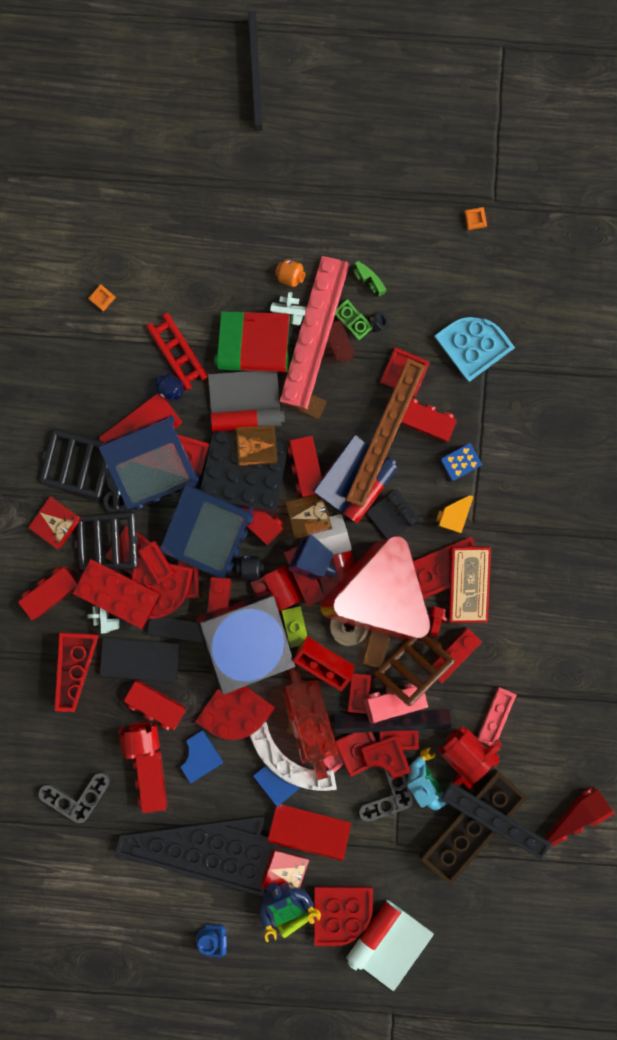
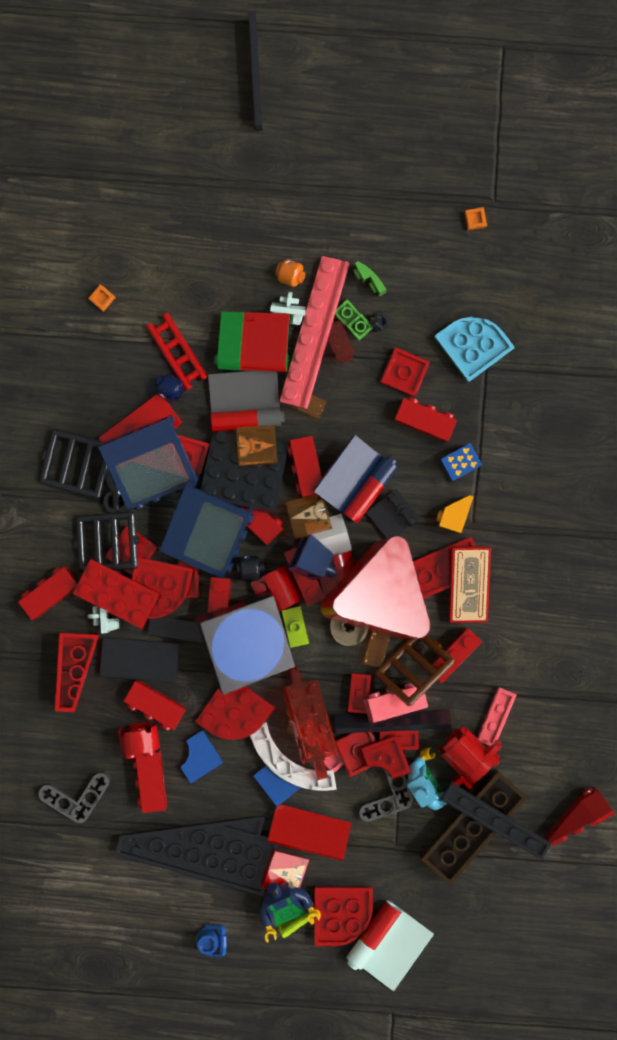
(54, 523): red tile -> none
(156, 562): red tile -> none
(323, 663): red brick -> none
(385, 433): dark orange tile -> none
(437, 617): red piece -> none

